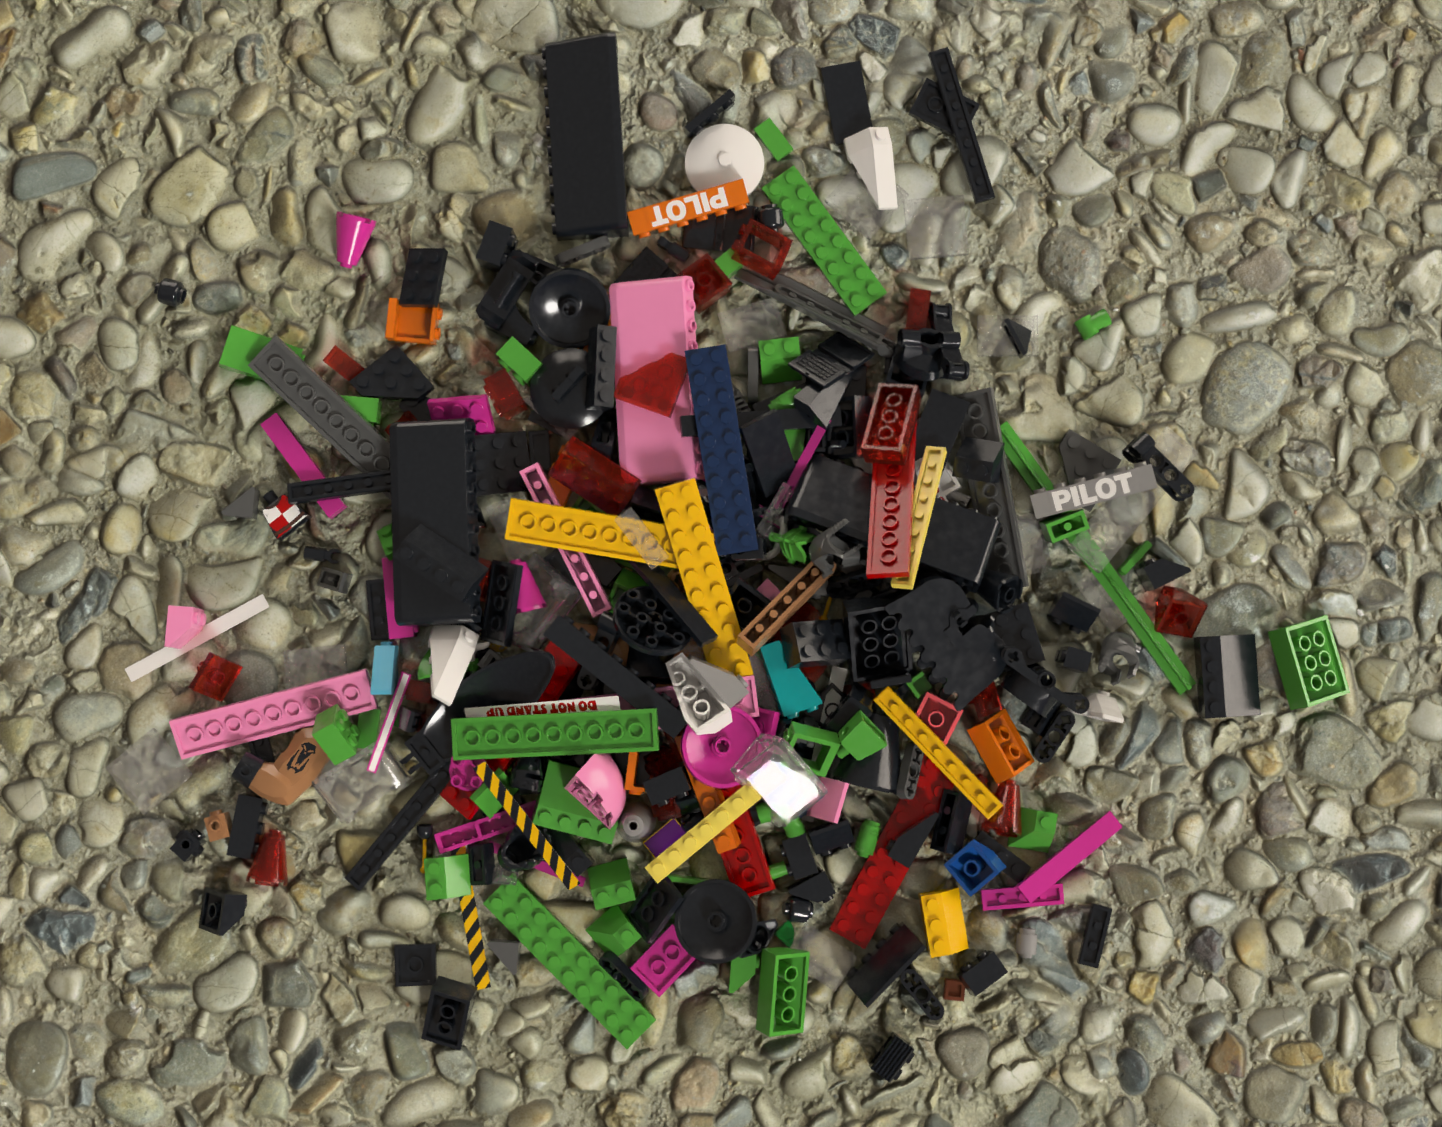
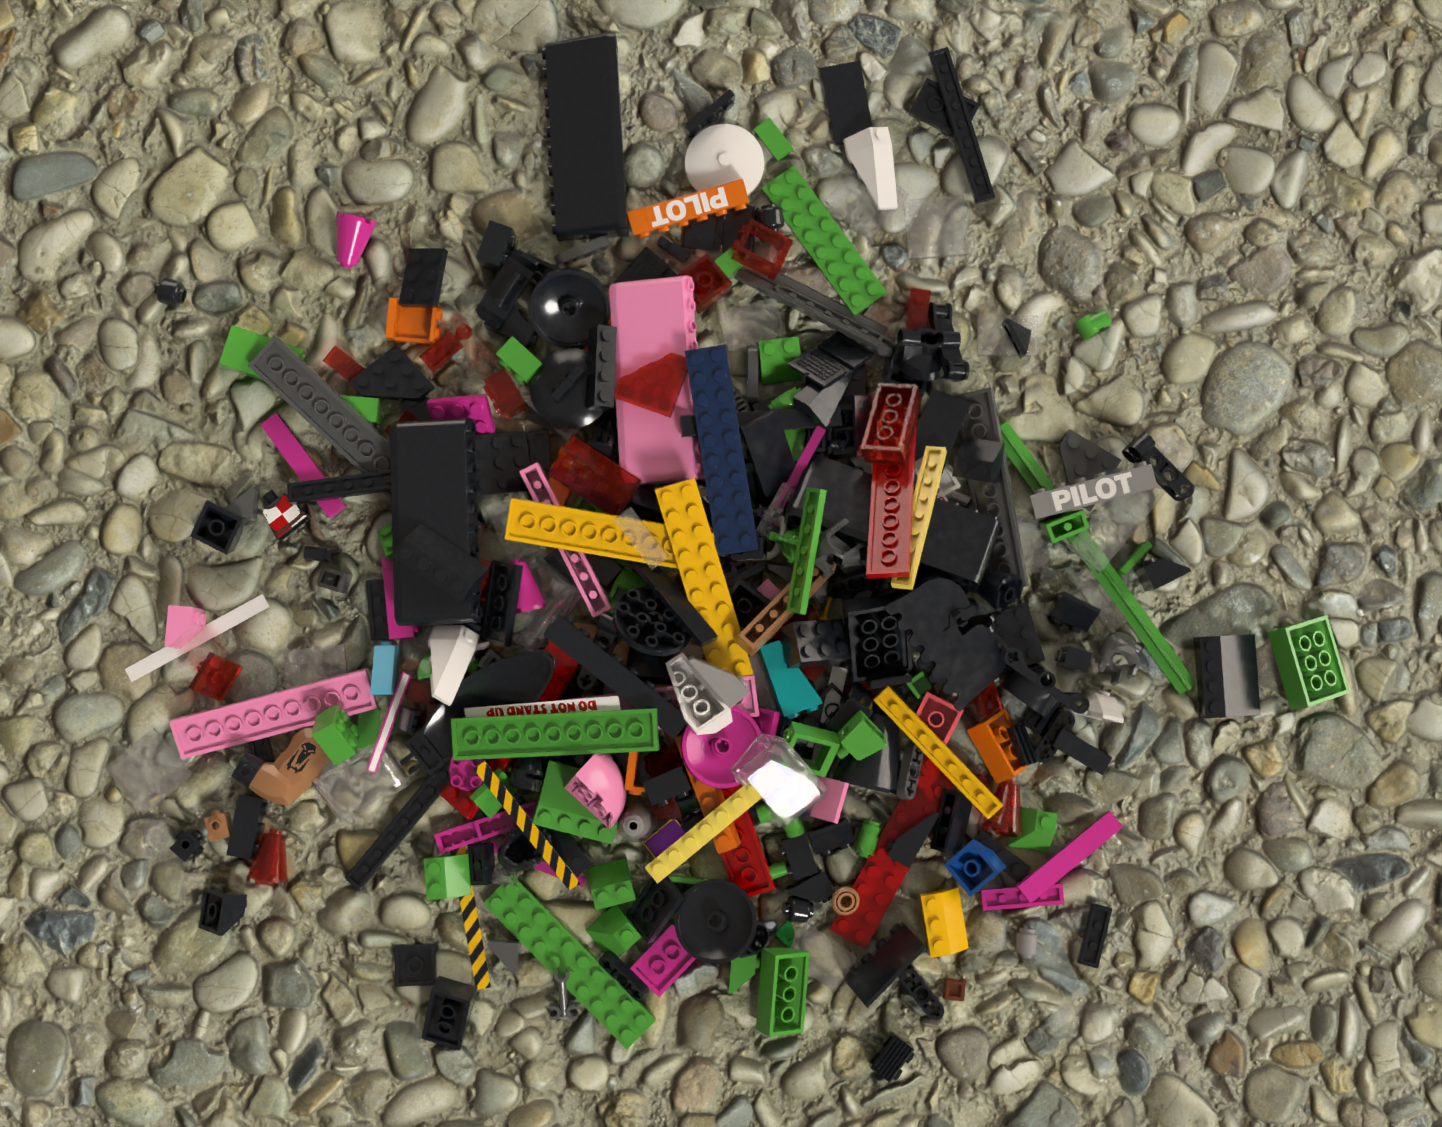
(218, 528): none -> black slope
(424, 831): black hinge -> none
(445, 347): none -> clear red plate
(563, 1010): none -> dark grey bar
(806, 550): none -> bright green plate
(845, 900): none -> medium nougat brick
(981, 972): black brick -> none
(1022, 745): none -> black tile
(1081, 751): none -> black tile
(1178, 612): clear red slope -> none

